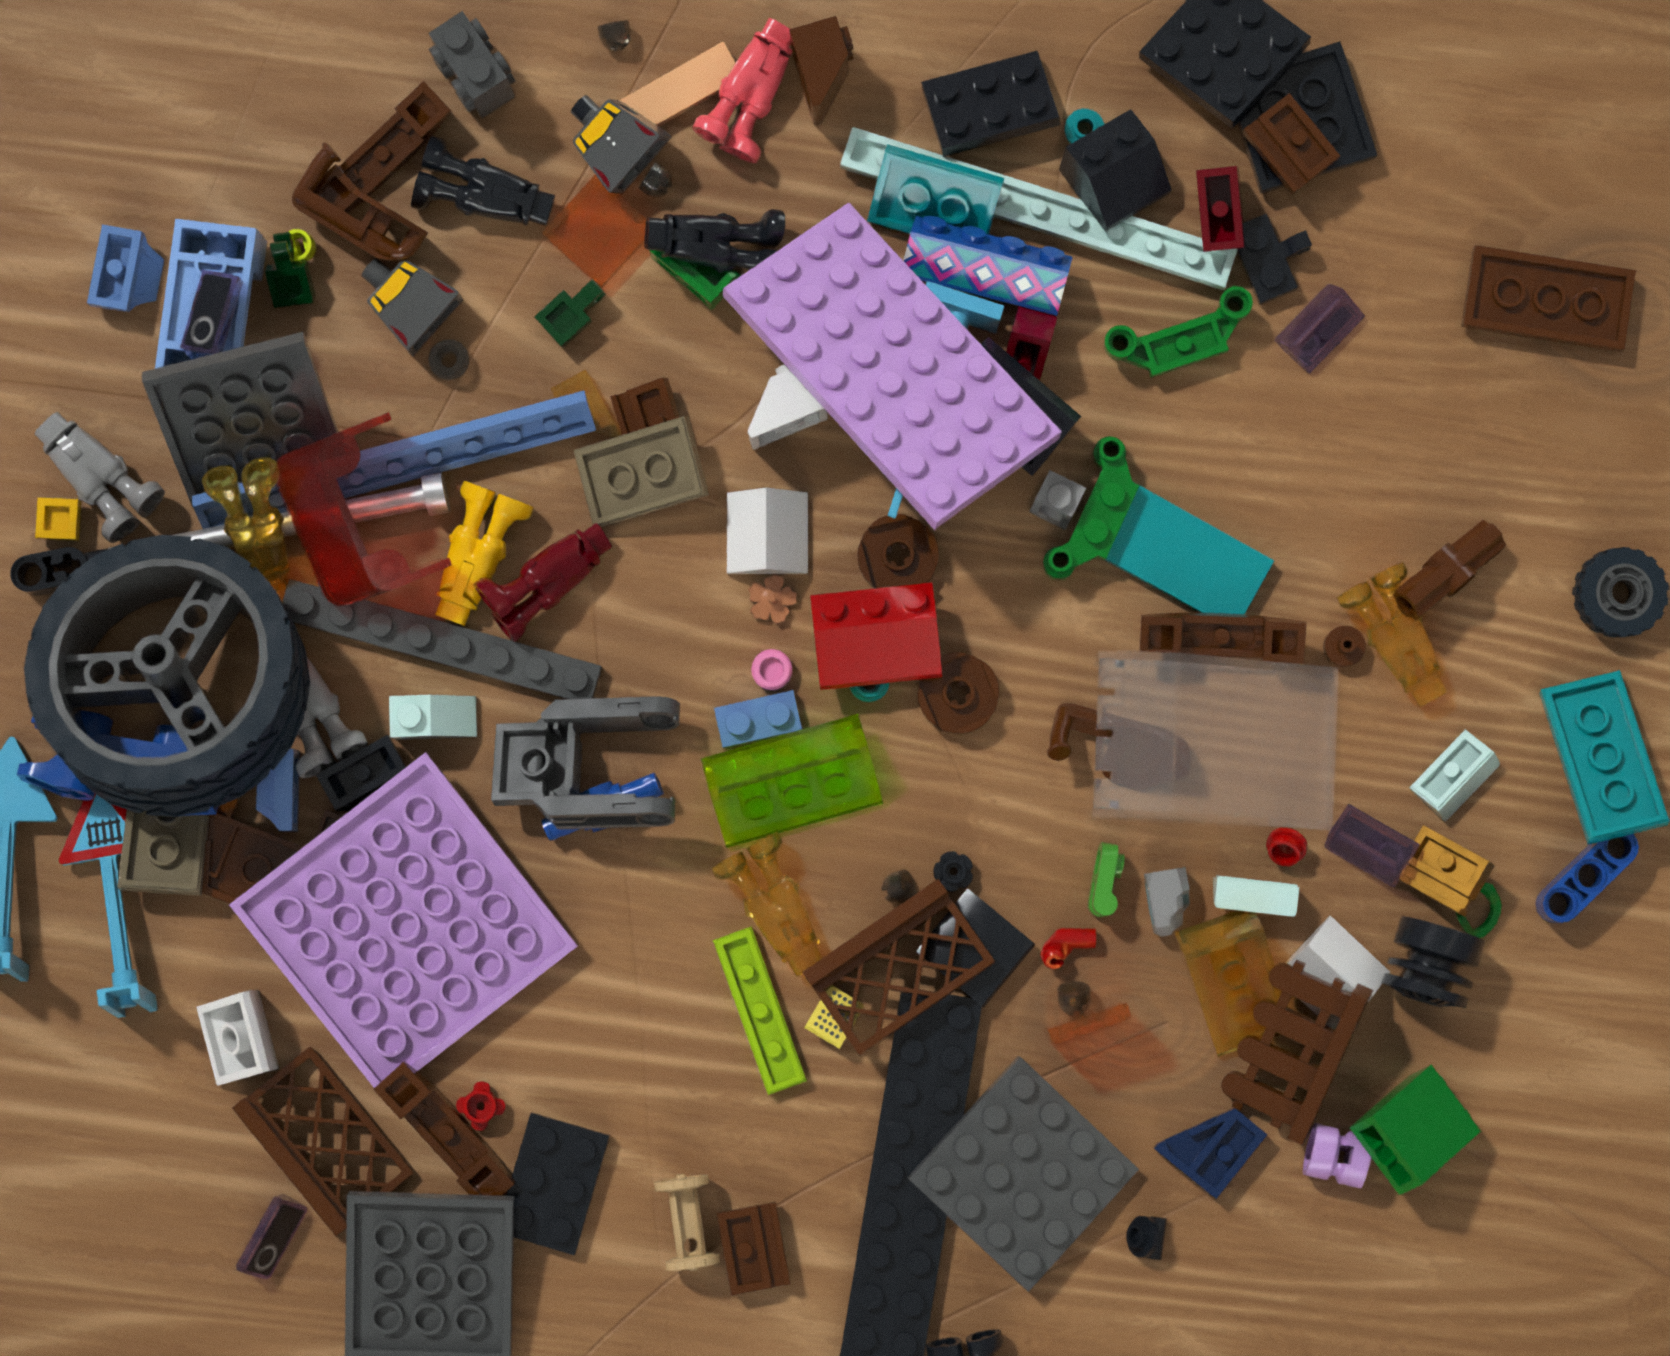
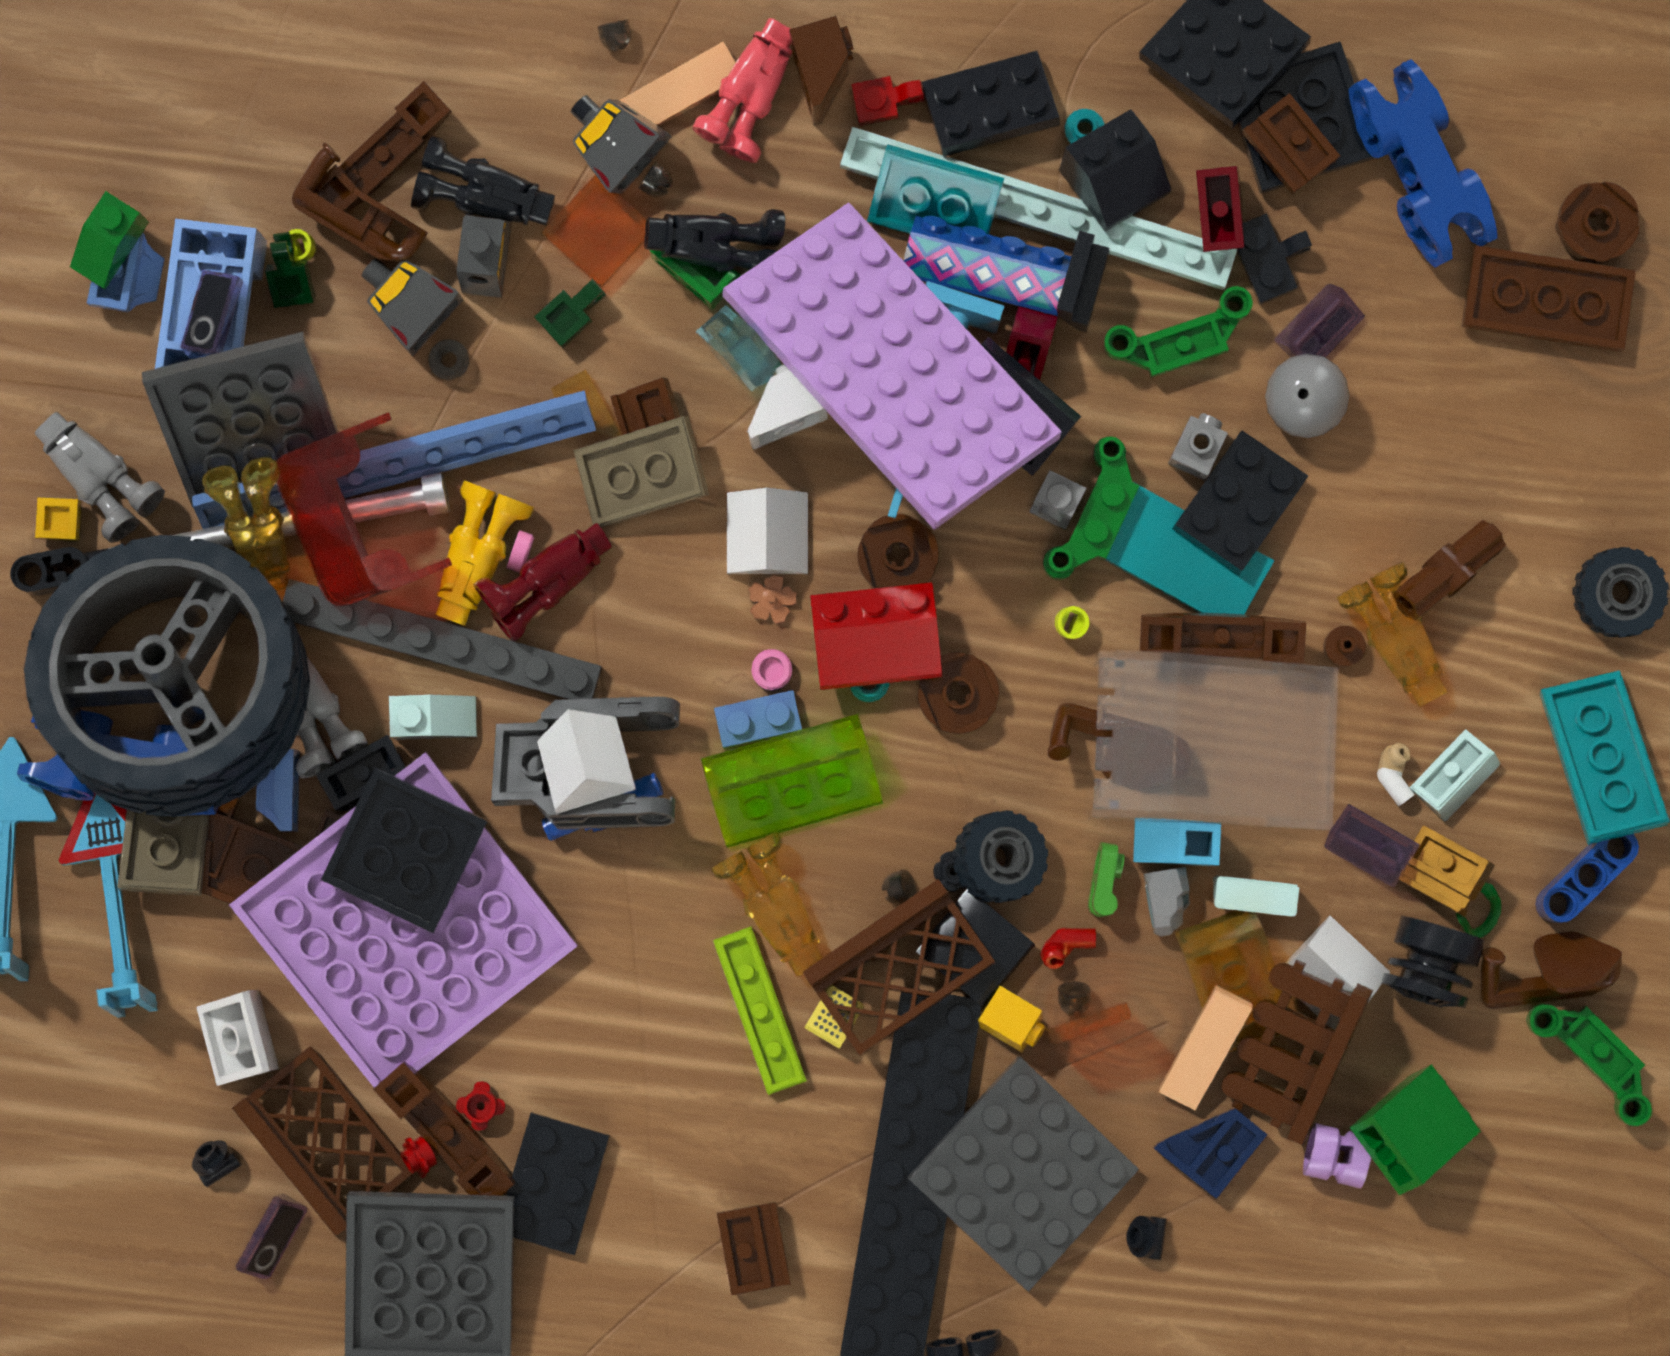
(107, 239): none -> green slope
(214, 1161): none -> black plate
(404, 850): none -> black plate
(418, 1156): none -> red plate
(464, 52): dark grey brick -> none
(484, 255): none -> dark grey torso
(520, 551): none -> bright pink tile
(584, 760): none -> white slope
(686, 1221): tan hose -> none
(739, 348): none -> clear light blue brick
(878, 99): none -> red plate
(1012, 1020): none -> yellow brick
(1023, 851): none -> black wheel
(1078, 625): none -> neon yellow hinge
(1082, 281): none -> black slope
(1177, 843): none -> medium azure slope
(1190, 458): none -> light grey brick
(1205, 1047): none -> light nougat tile
(1240, 502): none -> black plate
(1286, 846): red plate -> none
(1307, 395): none -> light grey piece
(1391, 770): none -> arm
(1412, 141): none -> blue piece
(1569, 967): none -> reddish brown piece
(1595, 199): none -> reddish brown plate
(1601, 1053): none -> green plate

